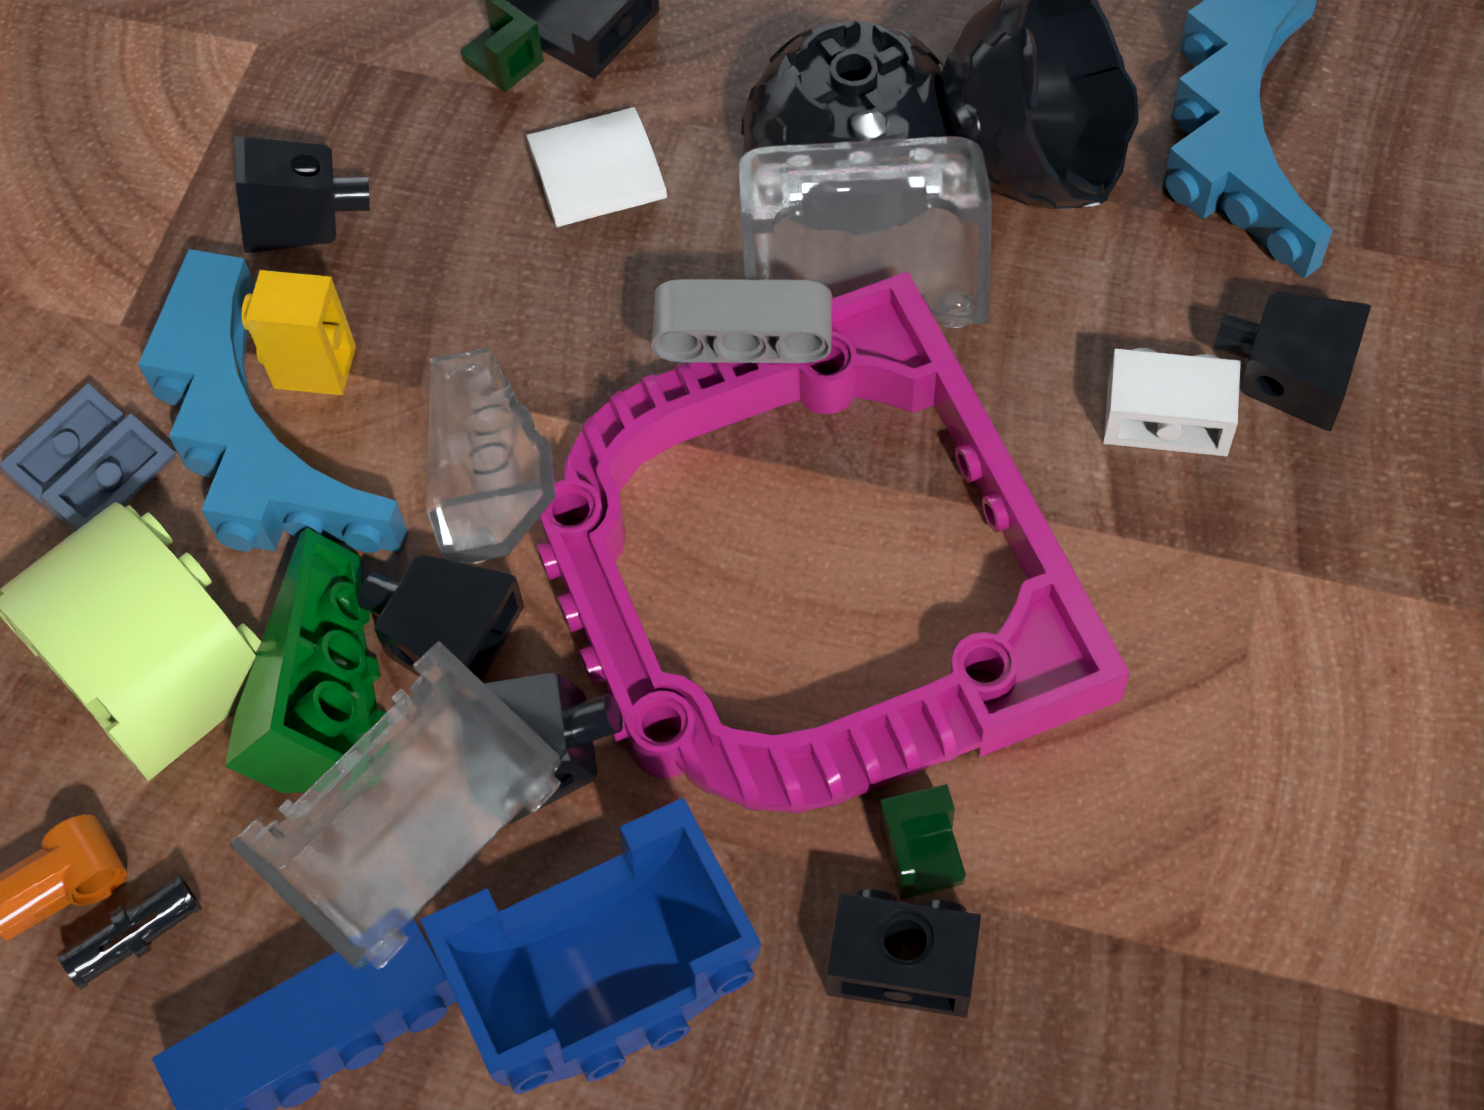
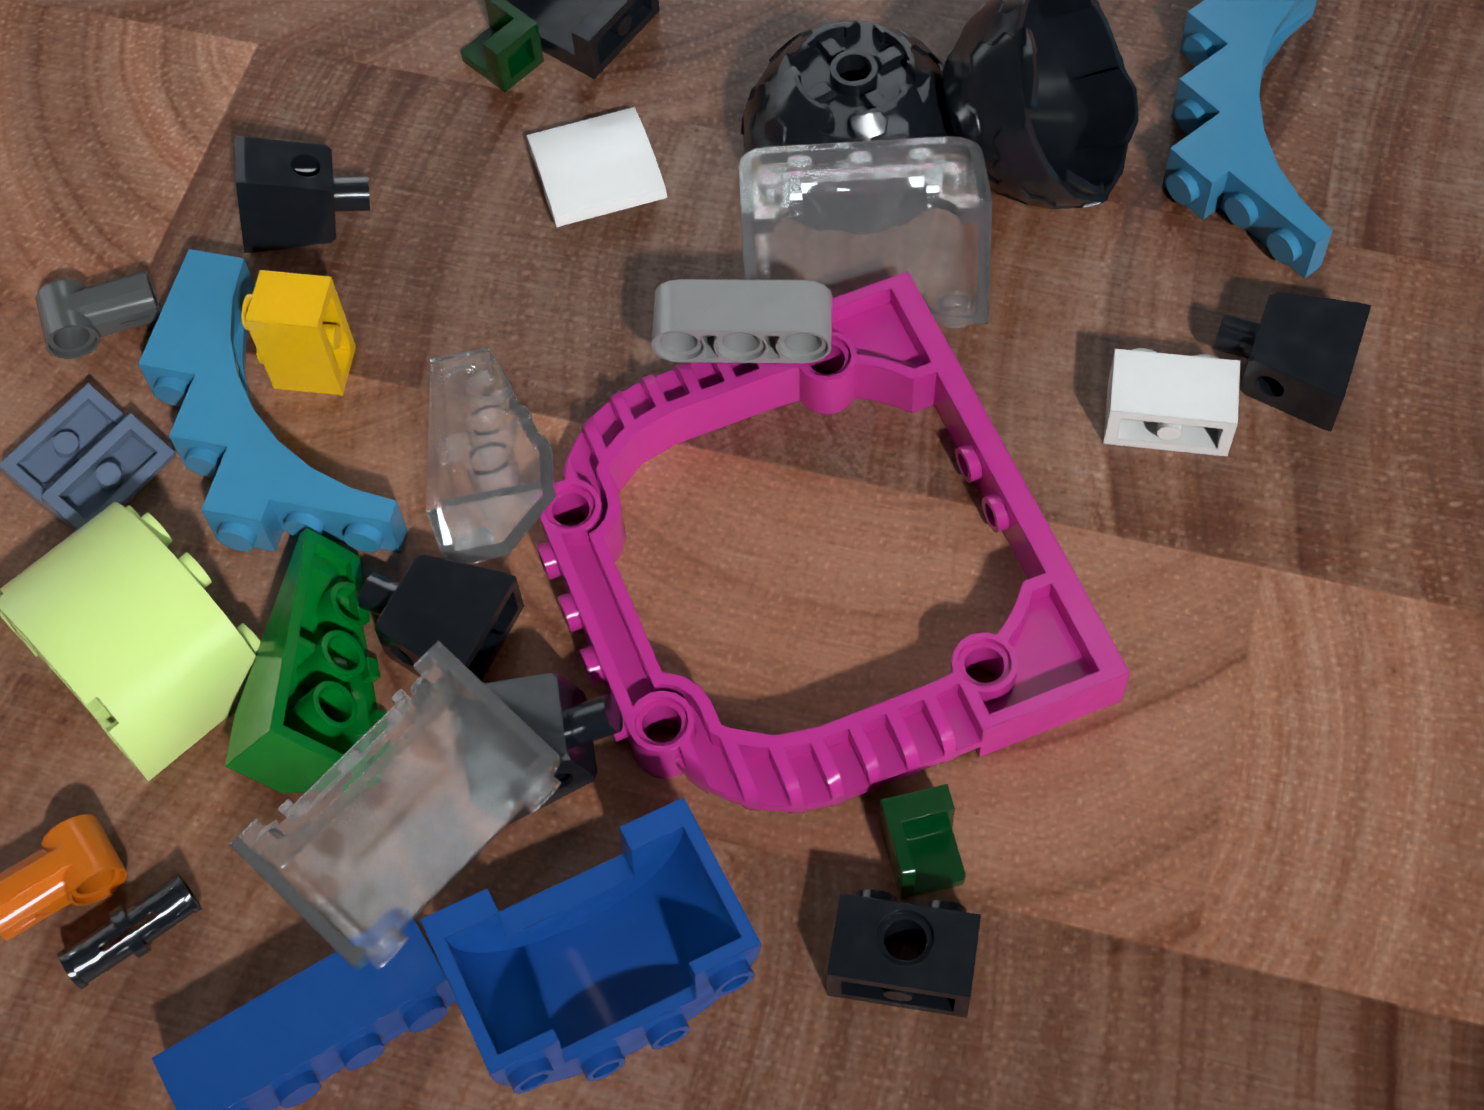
(78, 315): none -> dark grey piece

